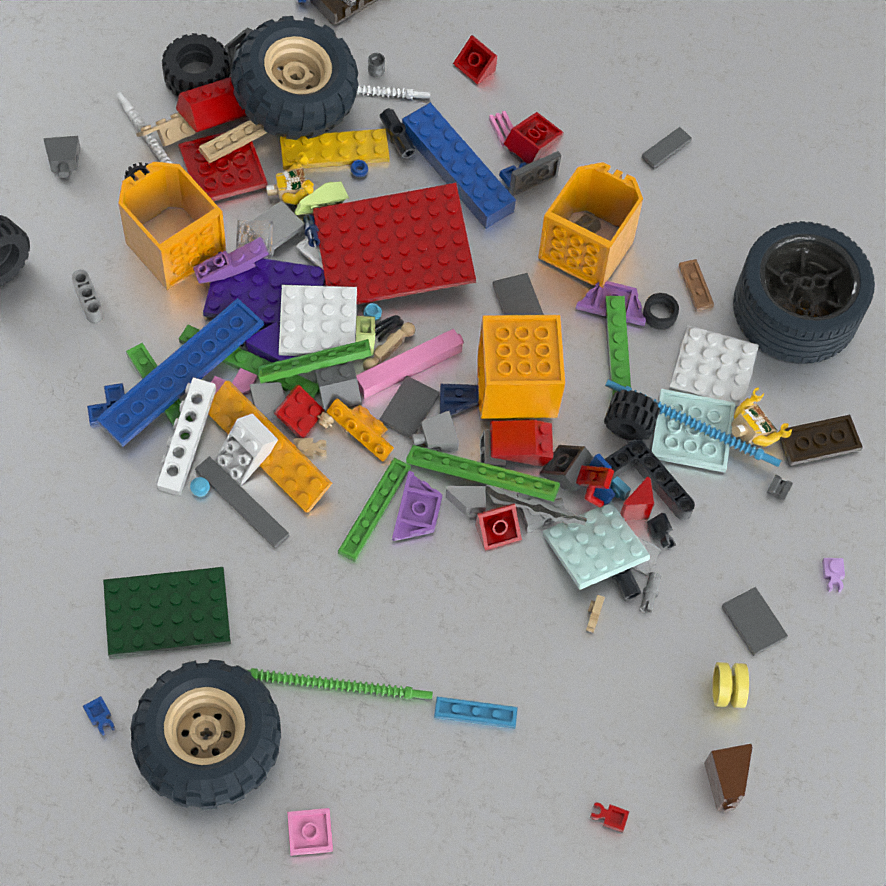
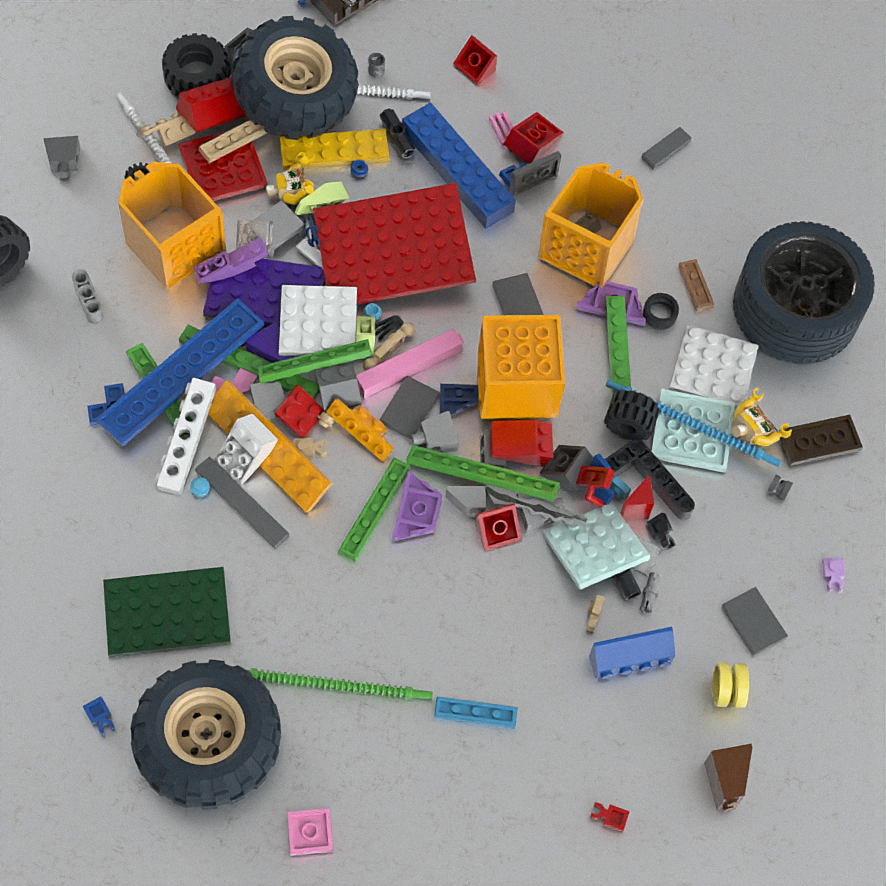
(632, 653): none -> slope

